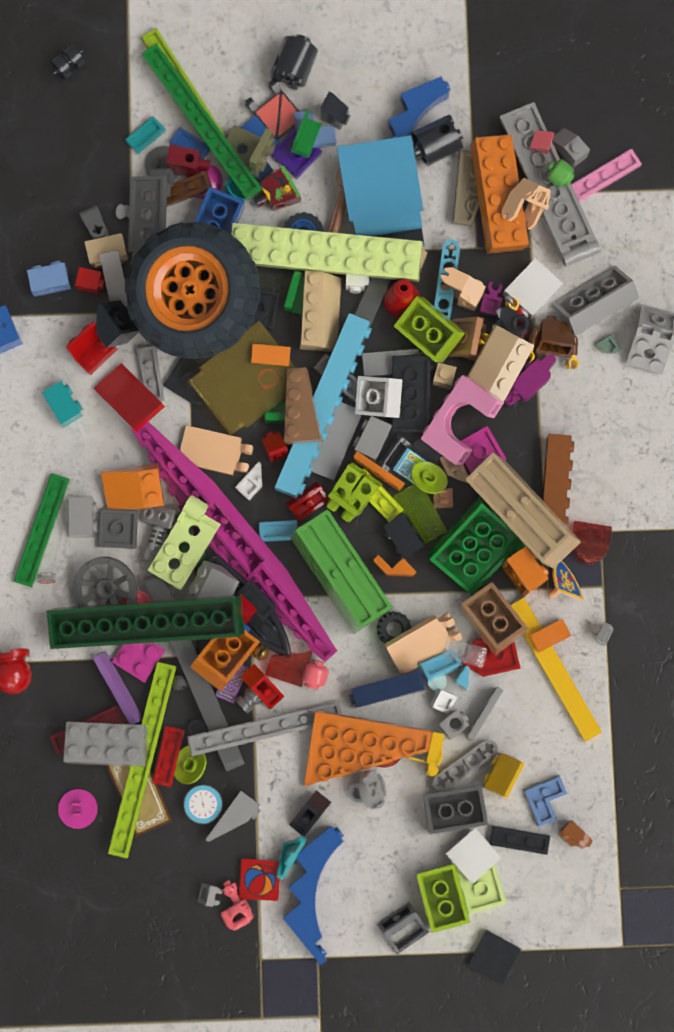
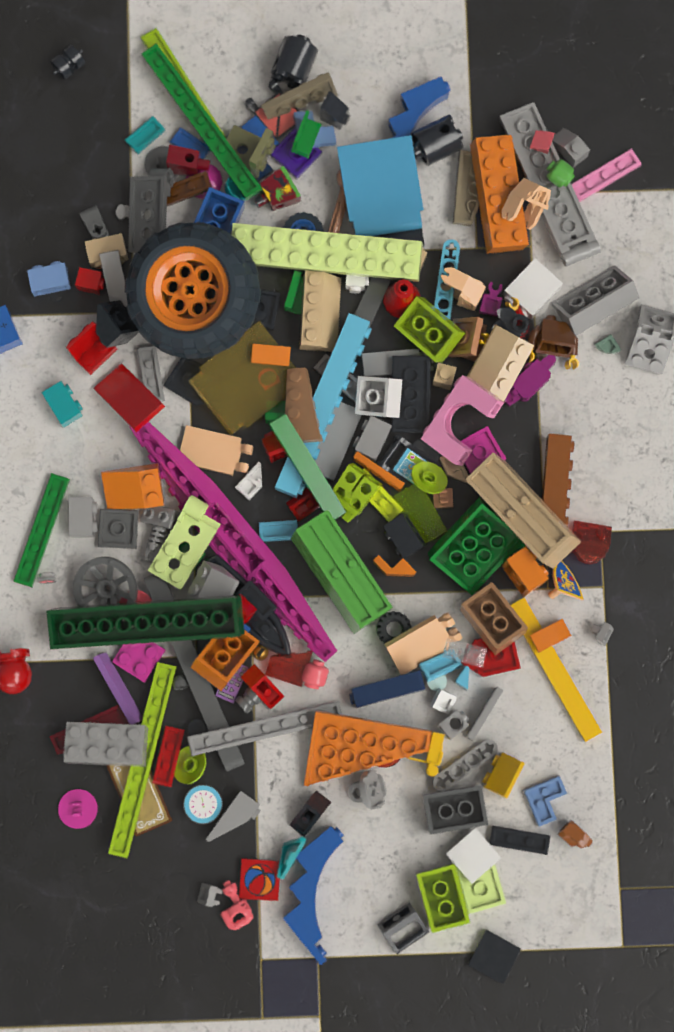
(299, 97): none -> dark tan wing
(306, 466): none -> tile

